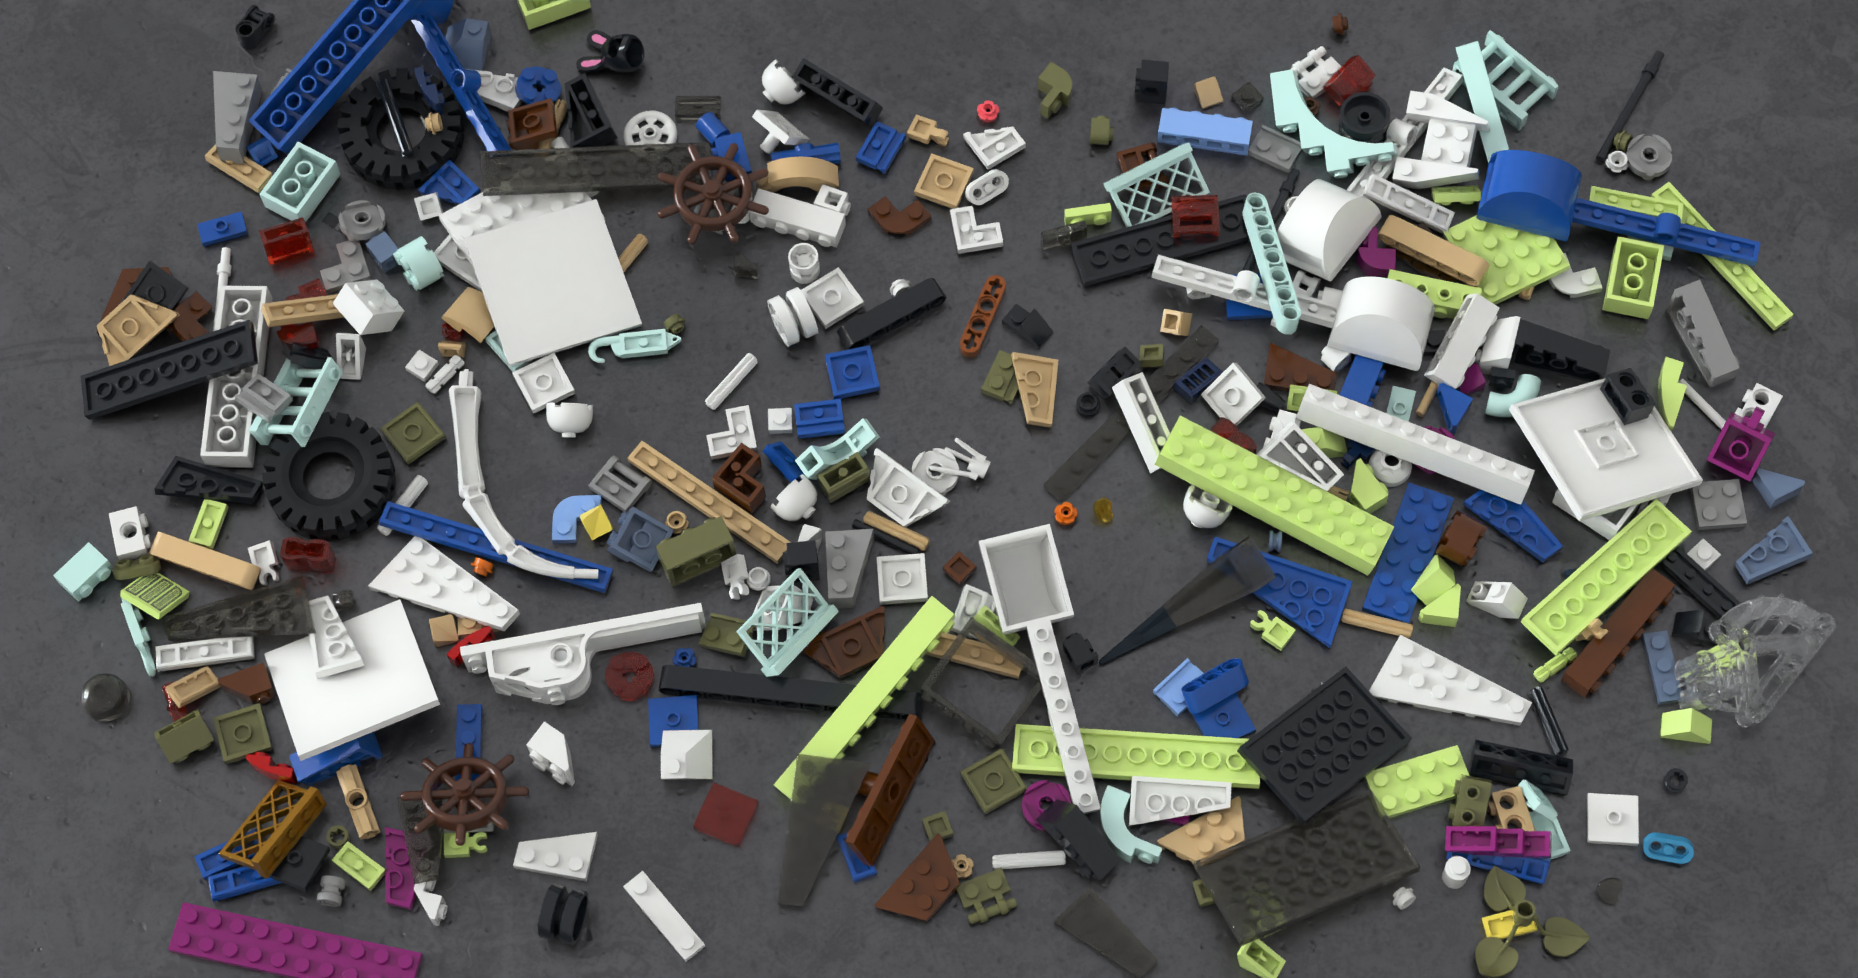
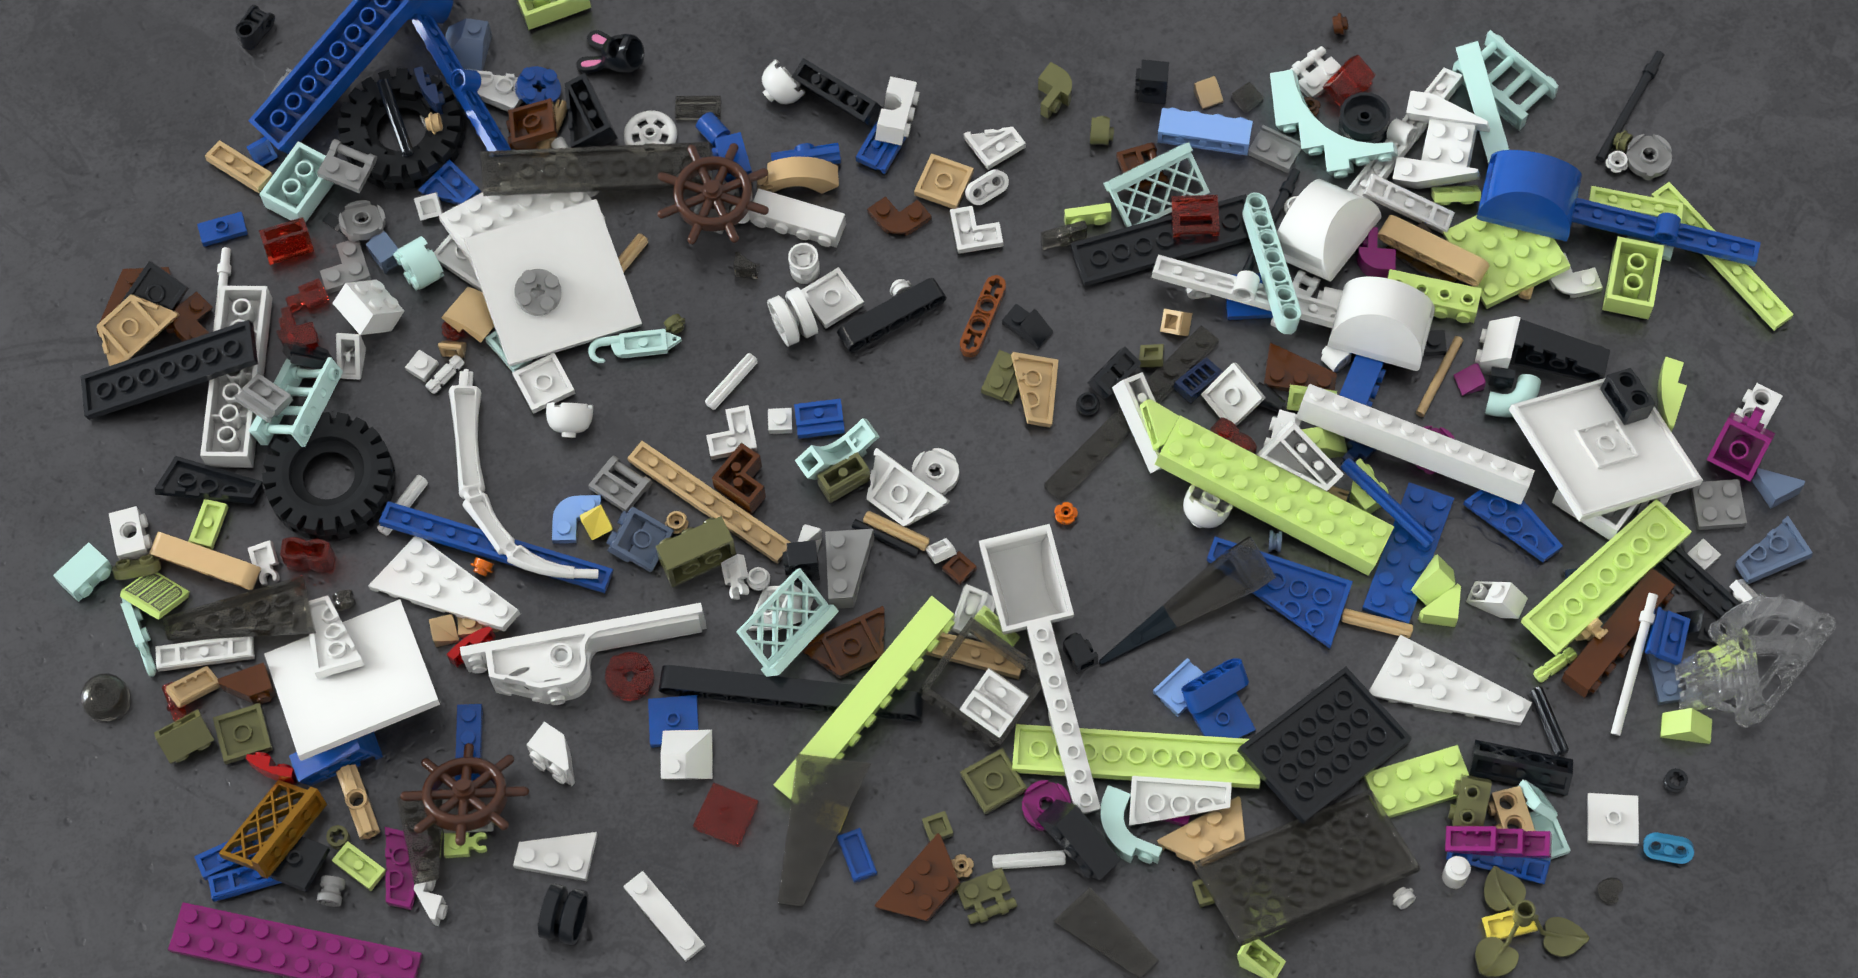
(234, 104): light grey wedge -> none
(300, 310): tan plate -> none
(343, 172): none -> light grey plate
(412, 433): olive plate -> none
(526, 299): none -> light grey plate
(680, 653): blue plate -> none
(722, 636): olive plate -> none
(779, 130): white tile -> none
(784, 460): blue plate -> none
(796, 500): white cylinder -> none
(831, 197): white brick -> none
(852, 372): blue plate -> none
(889, 790): reddish brown plate -> none
(893, 123): none -> white arch
(902, 579): white plate -> none
(925, 129): tan plate -> none
(940, 550): none -> white tile
(977, 465): white plant -> none
(988, 116): coral plate -> none
(994, 702): none -> white slope
(1102, 509): clear yellow piece -> none
(1158, 422): none -> yellowish green slope
(1275, 632): yellowish green plate -> none
(1387, 502): none -> blue axle
(1389, 475): white piece -> none
(1401, 403): light aqua plate -> none
(1453, 406): blue slope -> none
(1461, 538): reddish brown brick -> none
(1462, 341): white brick -> none
(1646, 618): none -> white bar
(1667, 636): none -> blue plate
(1702, 333): light grey wedge -> none
(1703, 405): white bar -> none
(1742, 591): none -> white plate

